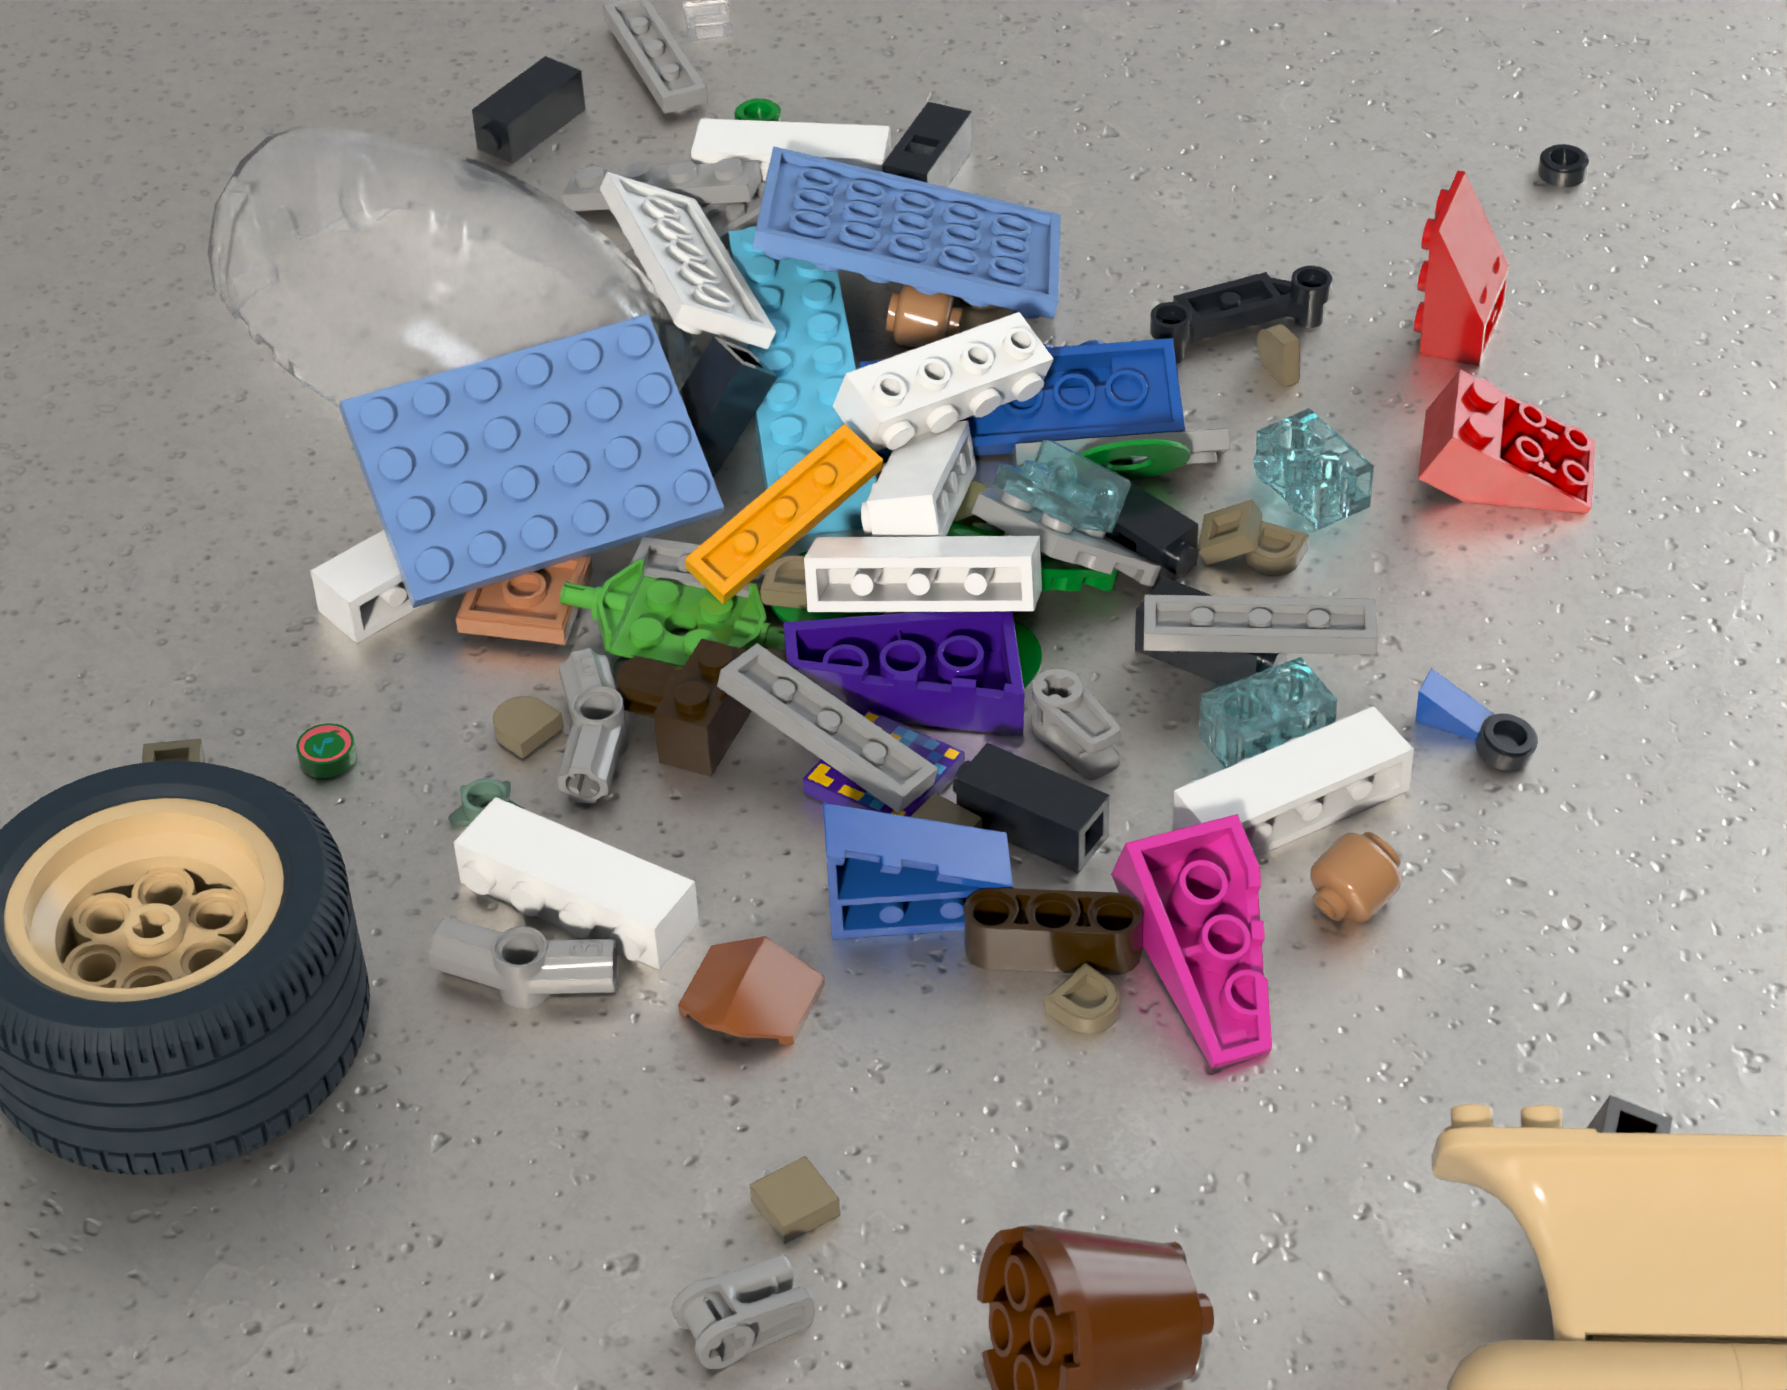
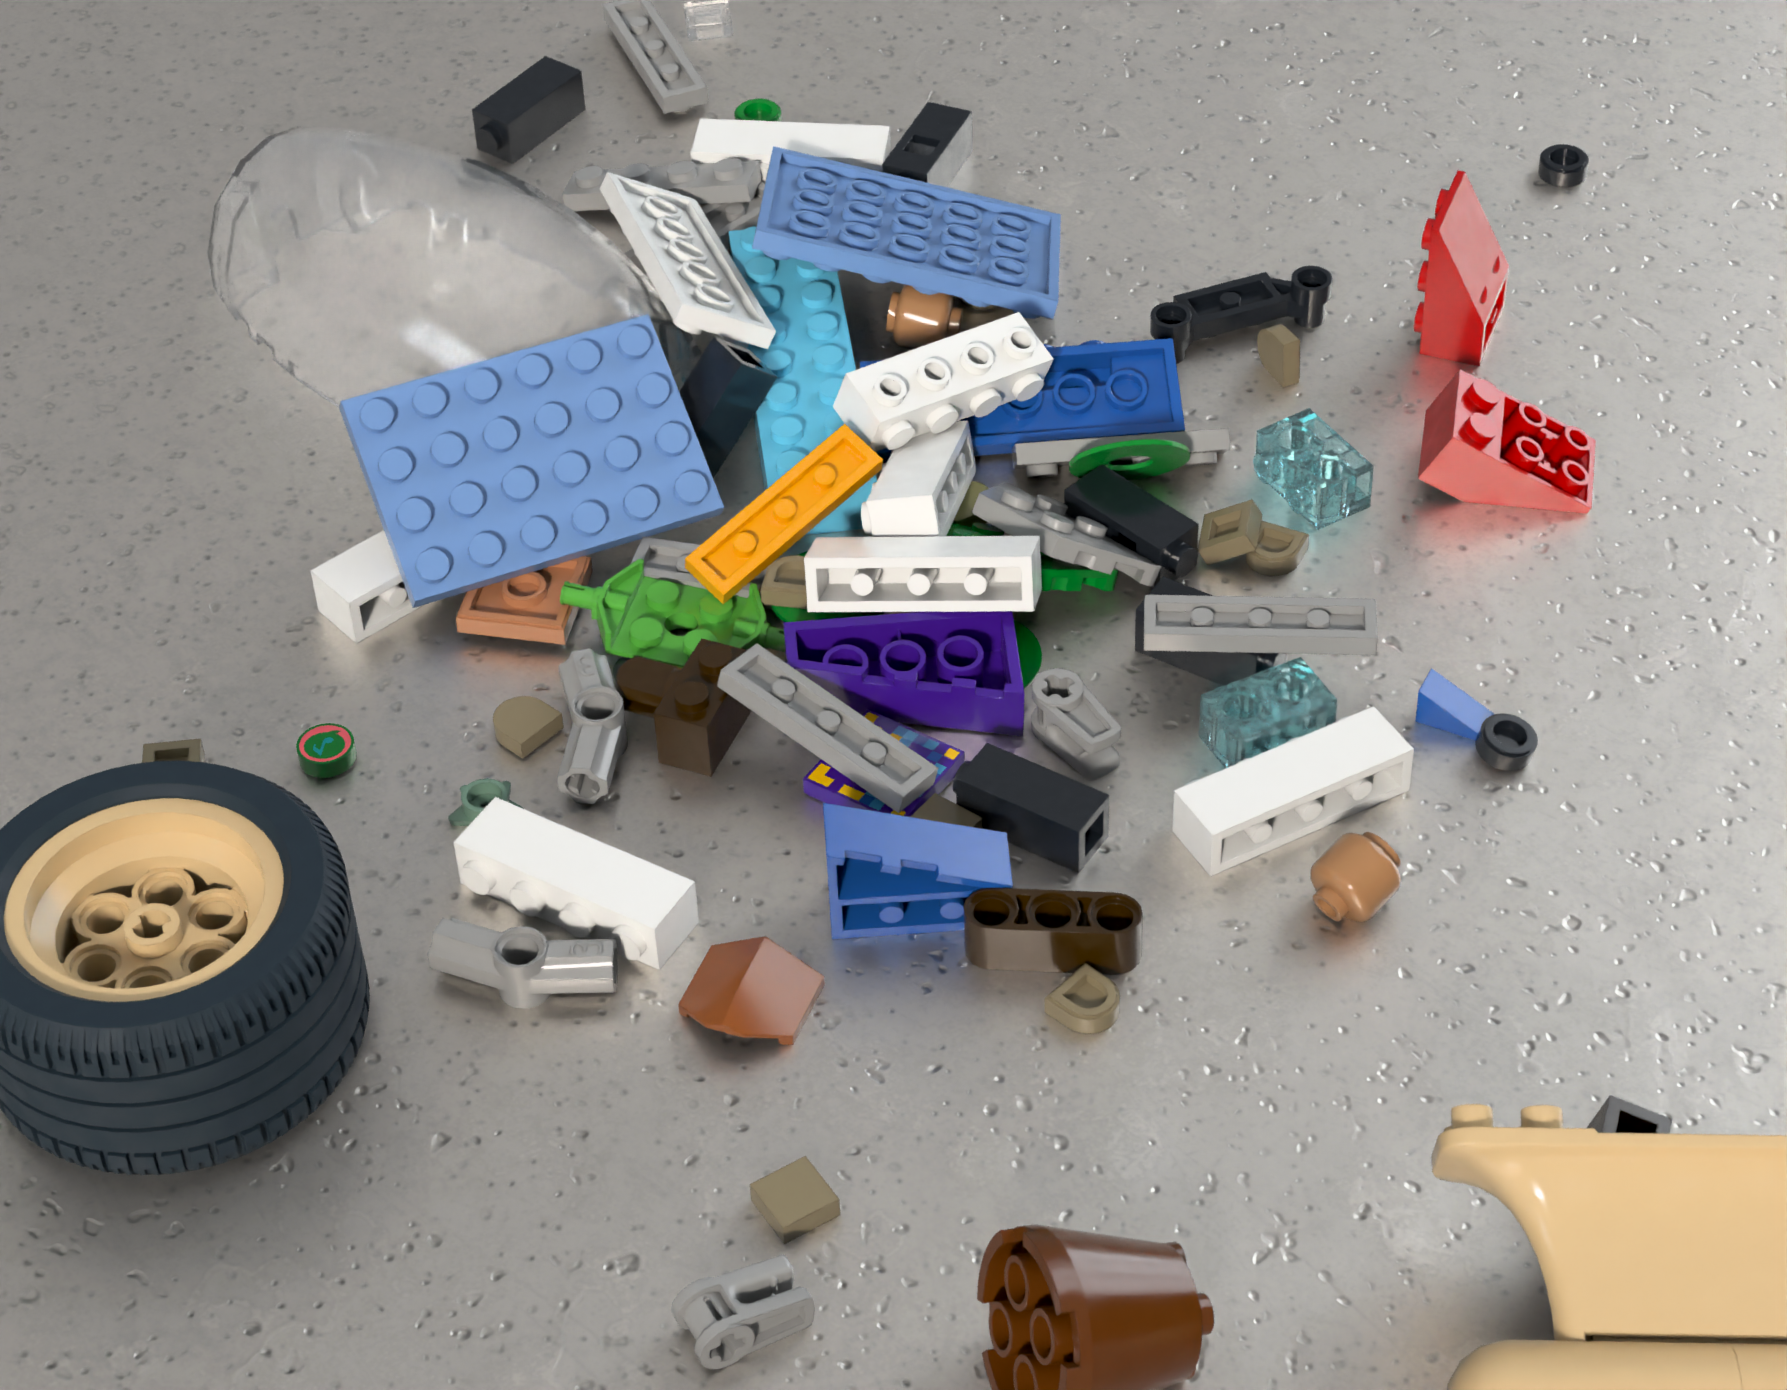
(1067, 487): clear light blue bracket -> none
(1205, 932): dark pink wedge -> none

